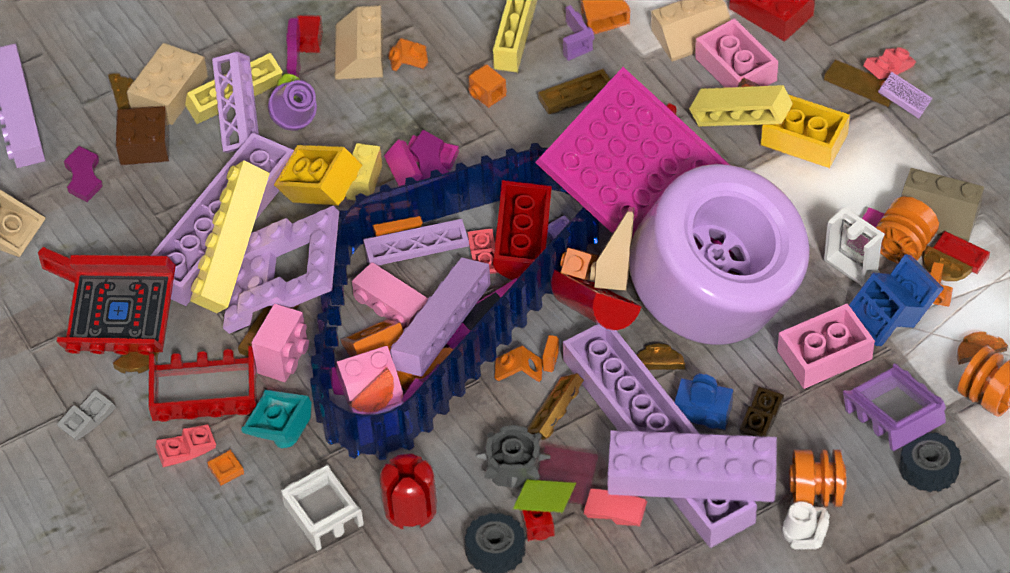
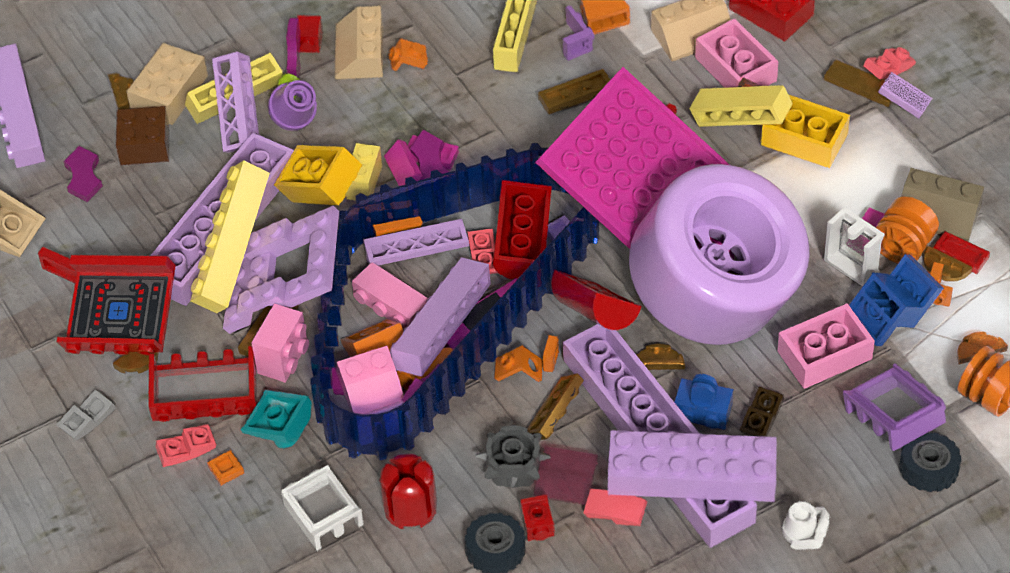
(375, 394): clear orange tile -> none
(487, 86): orange brick -> none
(544, 496): lime sticker -> none
(578, 263): orange brick -> none
(612, 266): tan slope -> none
(817, 478): orange wheel -> none

